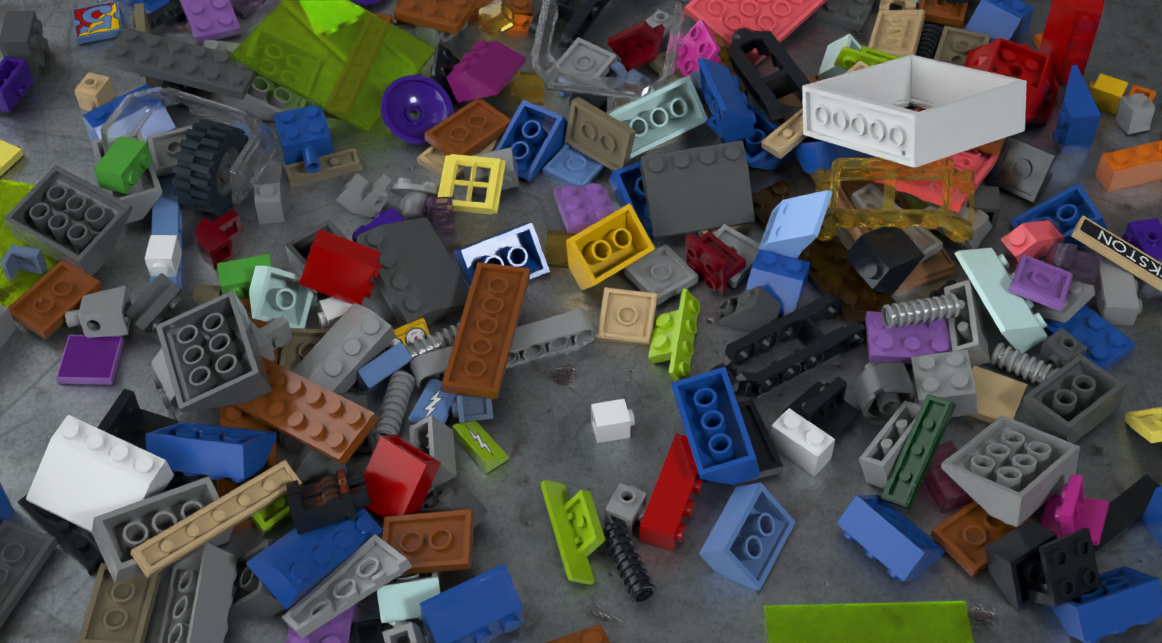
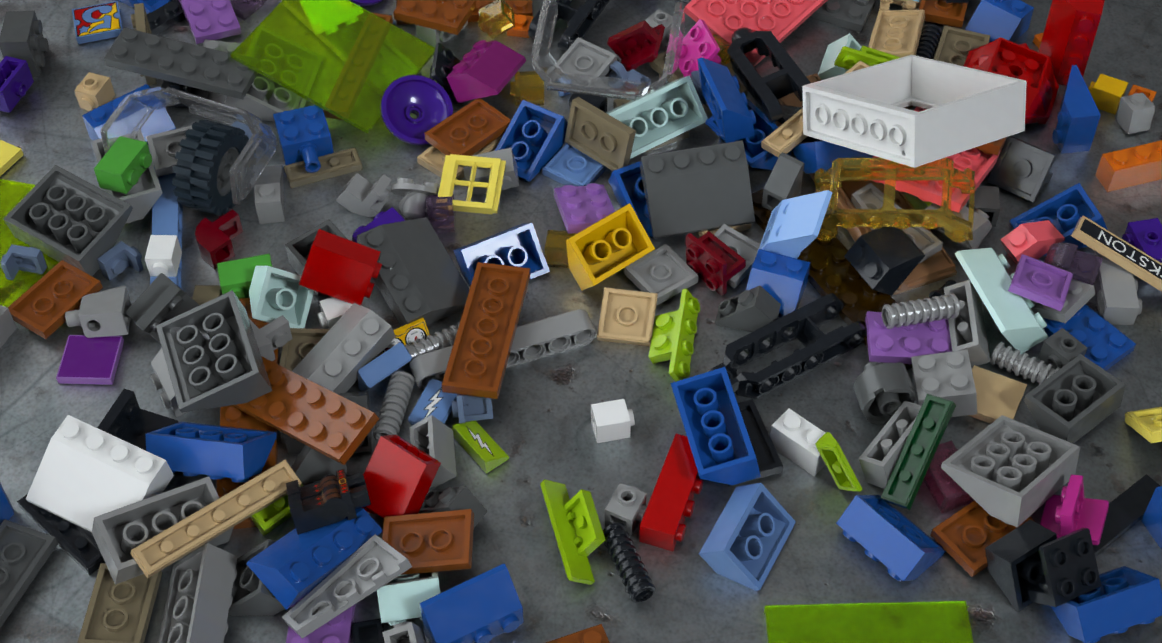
(118, 259): none -> sand blue bracket
(783, 181): none -> dark grey slope
(826, 407): black bracket -> none
(837, 463): none -> lime slope

